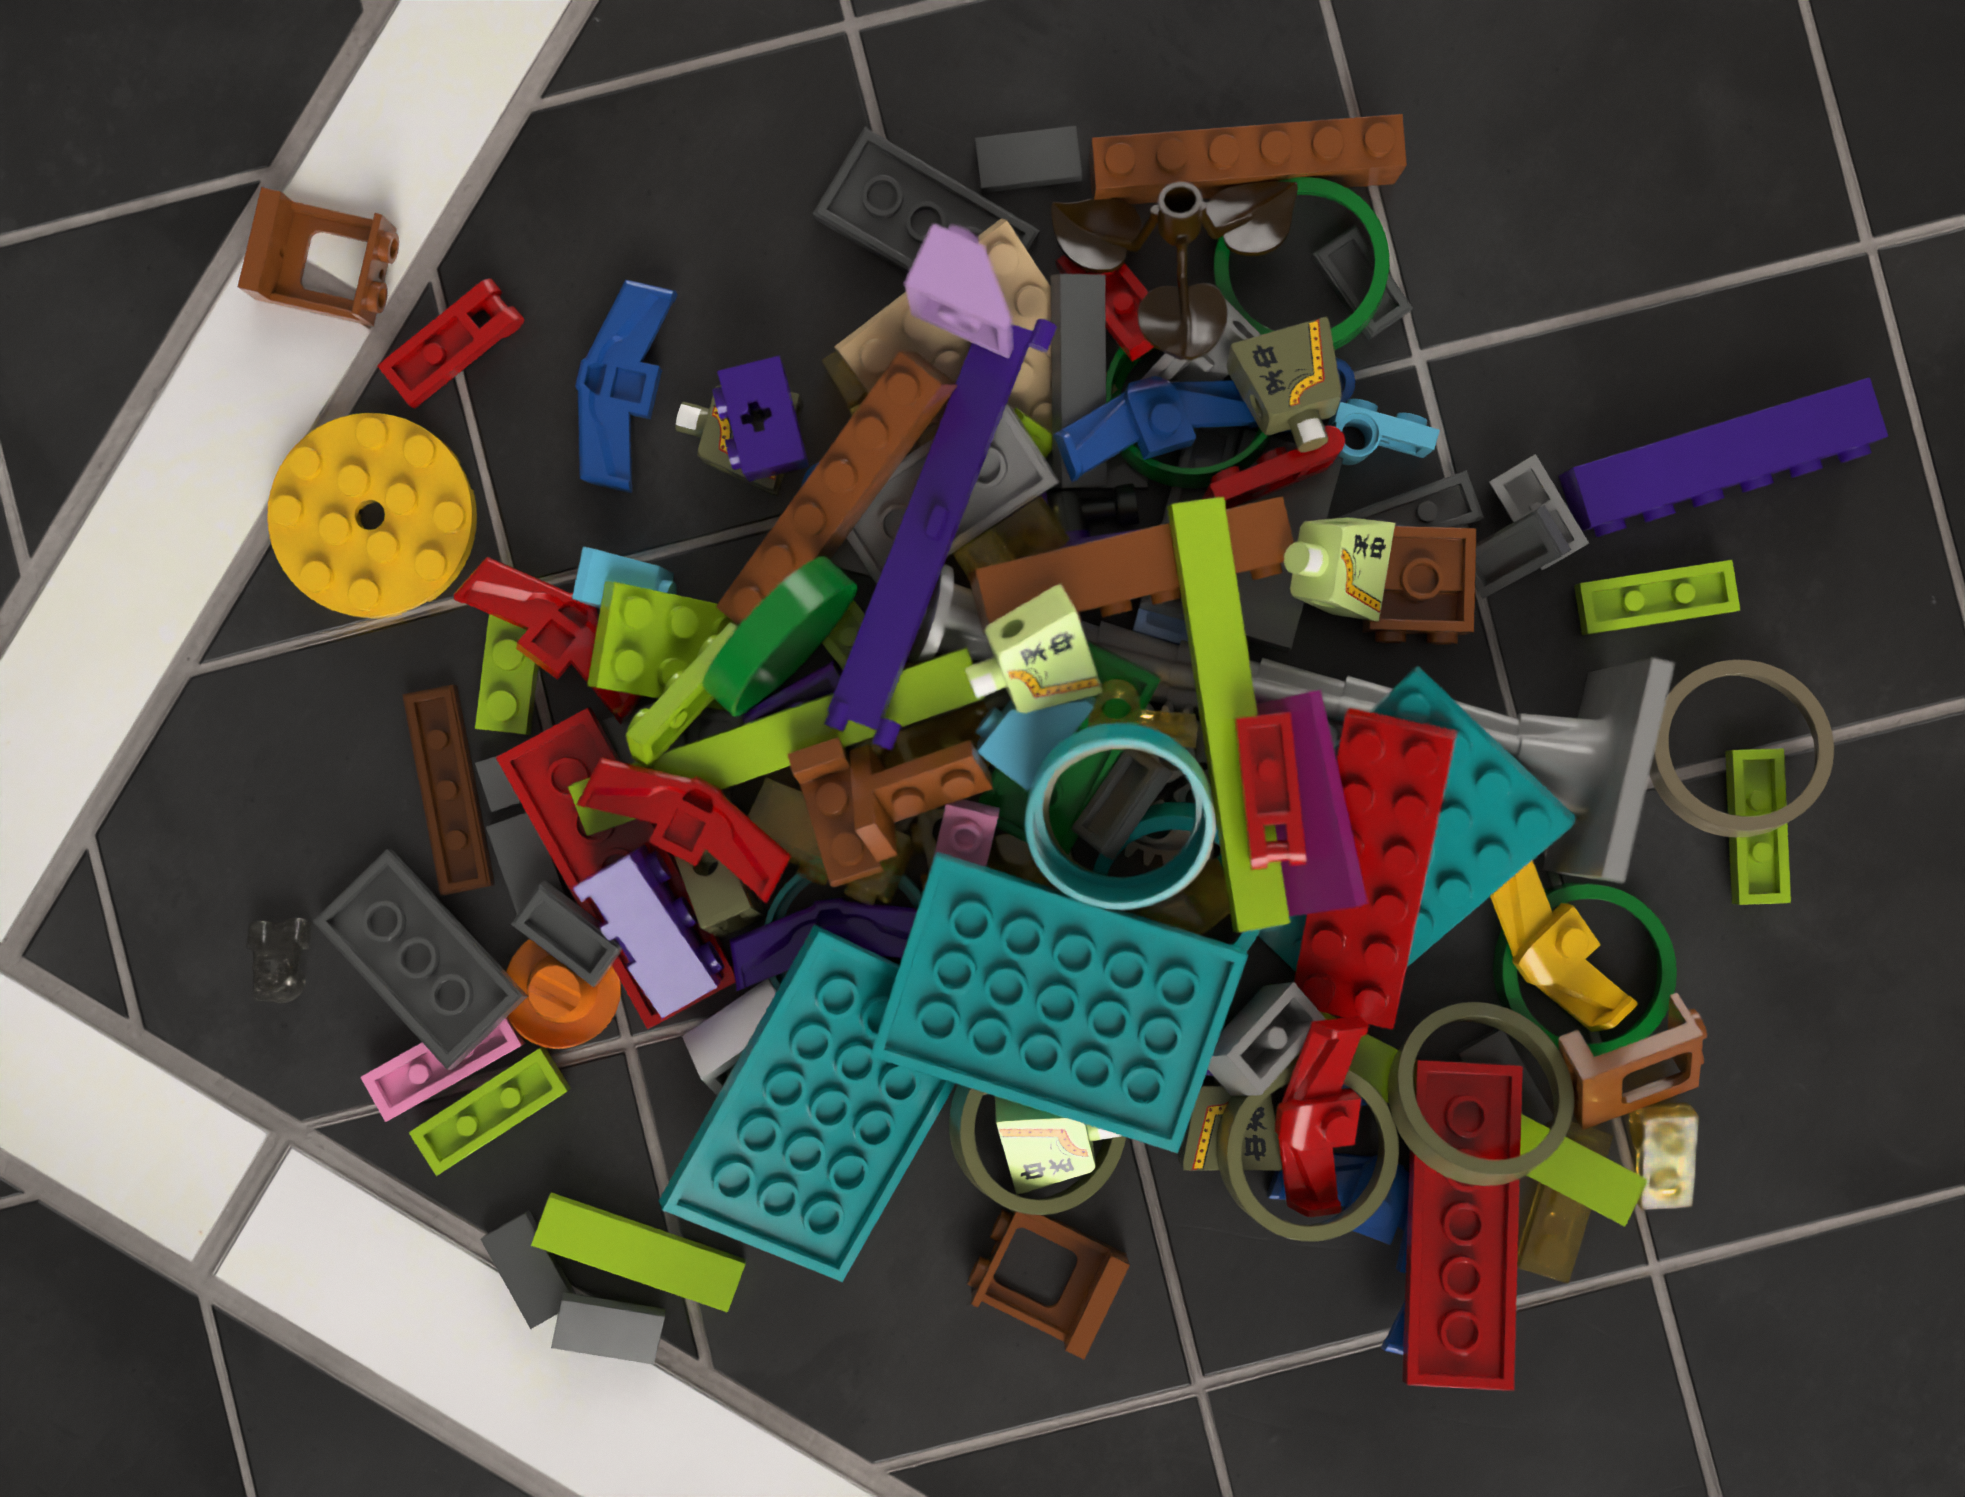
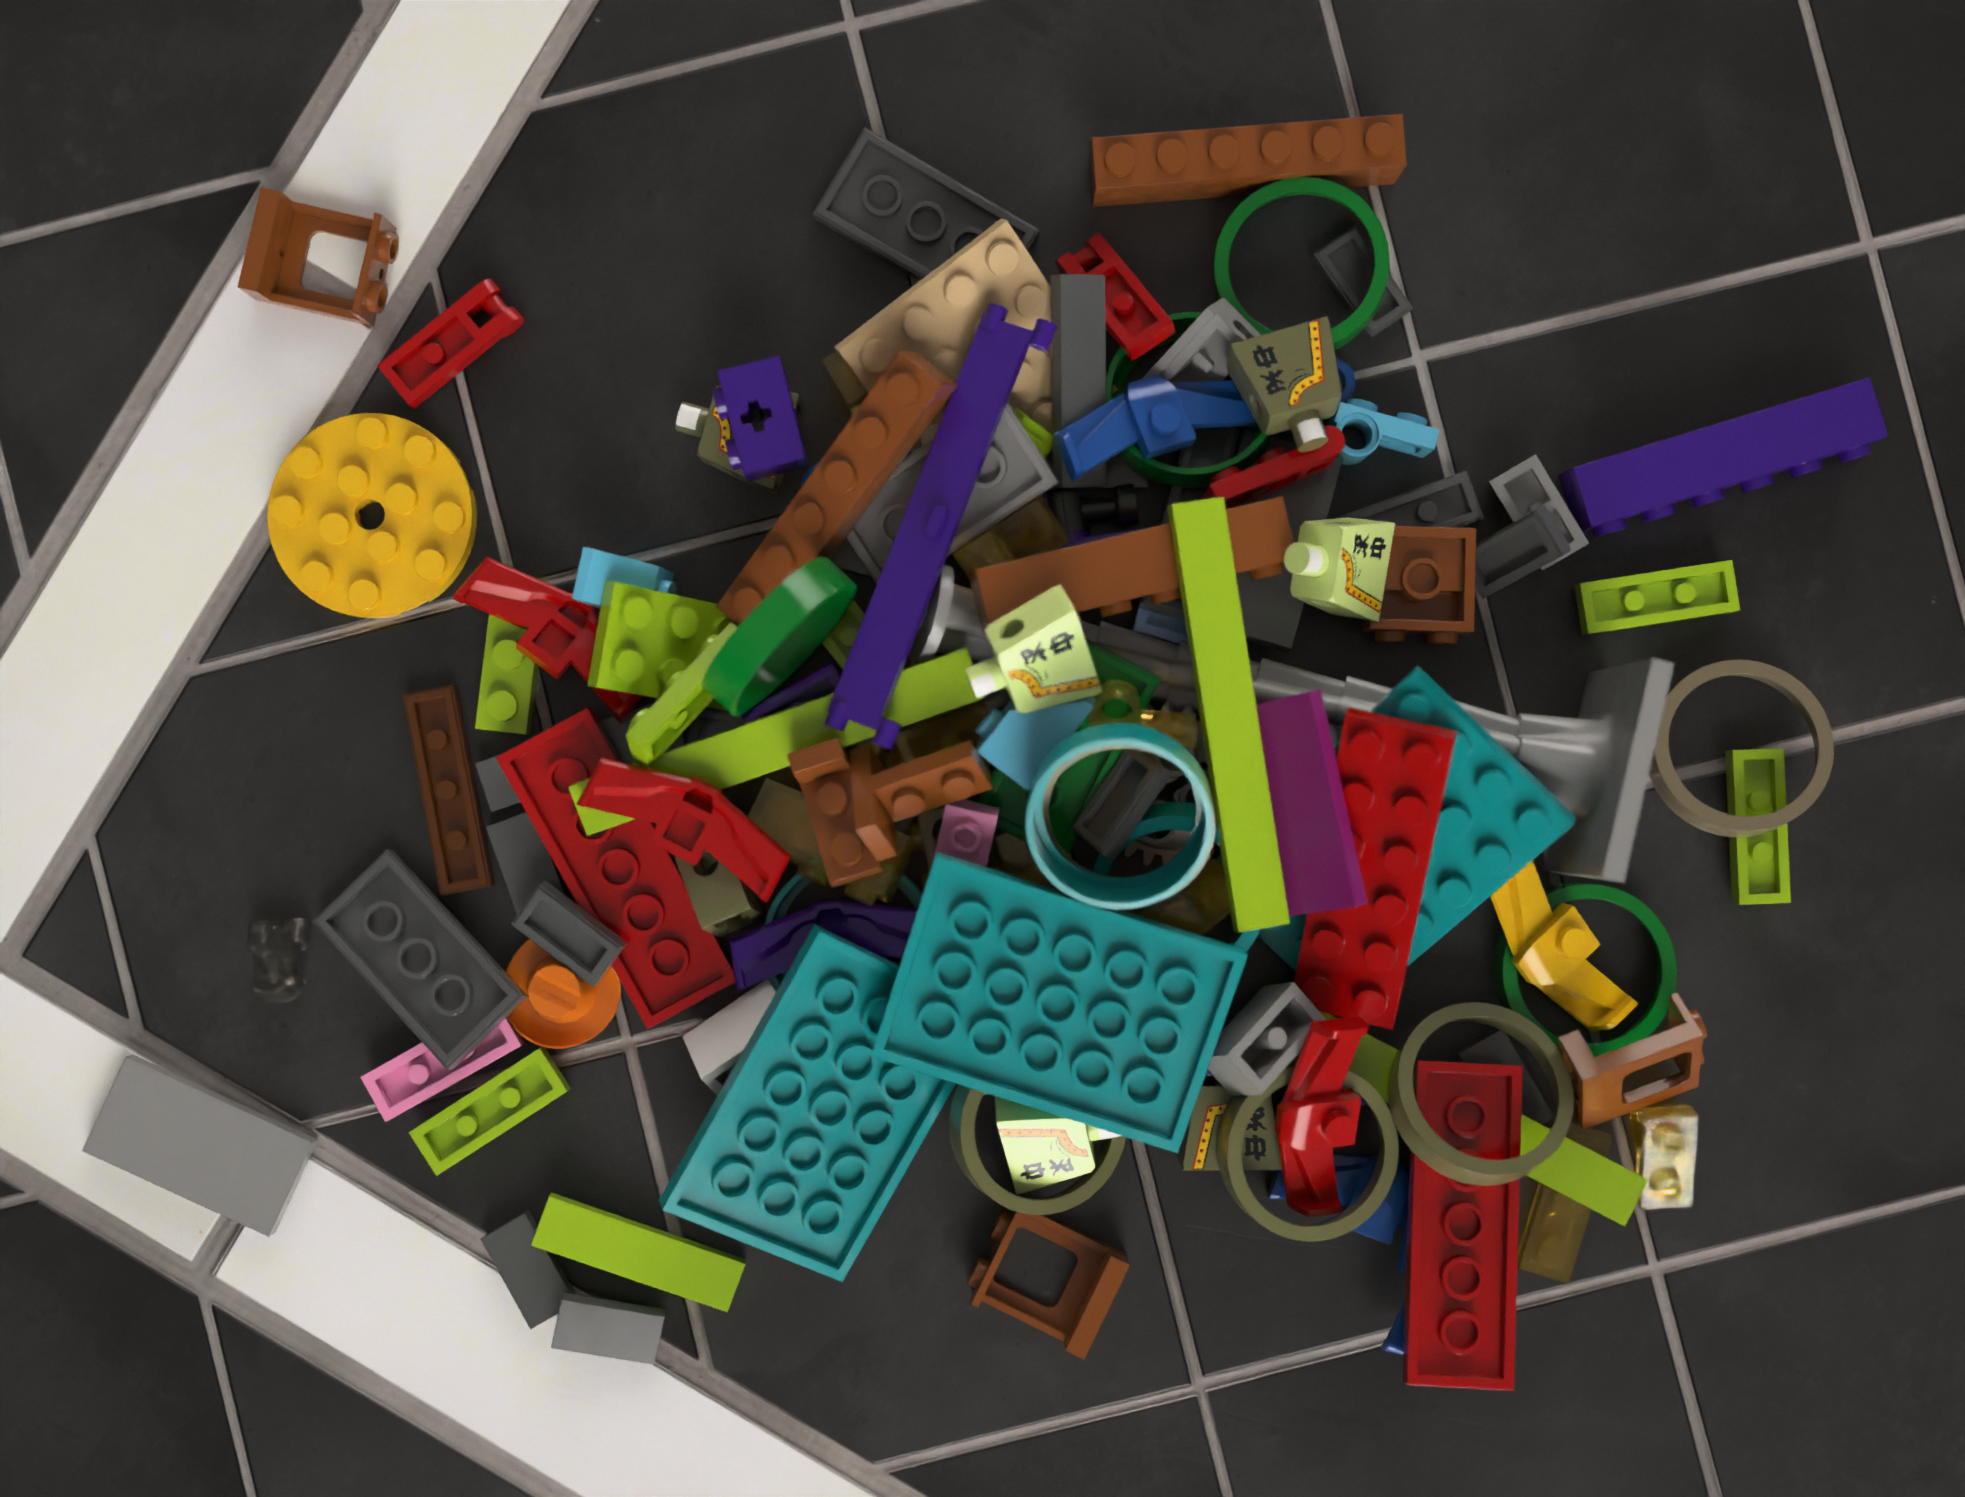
(200, 1145): none -> light grey tile
(618, 383): blue plate -> none
(653, 930): wedge -> none
(959, 291): lavender slope -> none
(1028, 159): dark grey tile -> none
(1181, 319): dark brown plant -> none
(1270, 788): red plate -> none

